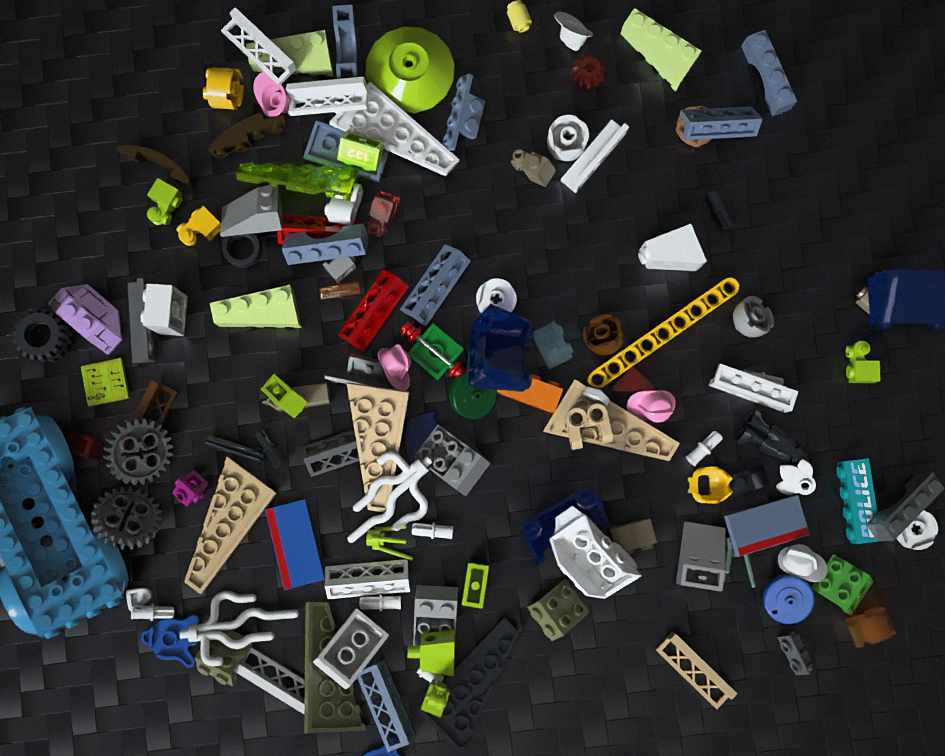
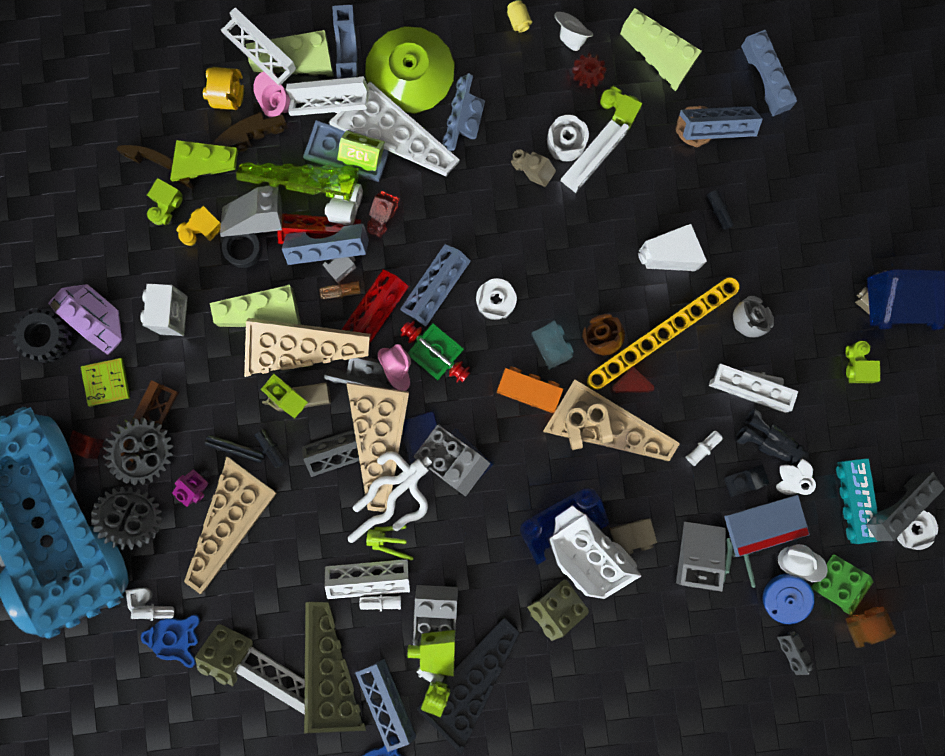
(141, 336): dark grey fence -> none
(199, 159): none -> lime wing
(211, 630): white plant -> none
(290, 346): none -> tan wing
(295, 544): blue tile -> none
(351, 649): white brick -> none
(432, 530): white axle -> none
(470, 401): dark green wheel -> none
(475, 585): lime brick -> none
(497, 351): clear blue windscreen -> none
(597, 396): white tile -> none
(626, 106): none -> lime brick
(651, 405): bright pink piece -> none
(701, 665): tan fence -> none
(718, 485): yellow helmet -> none

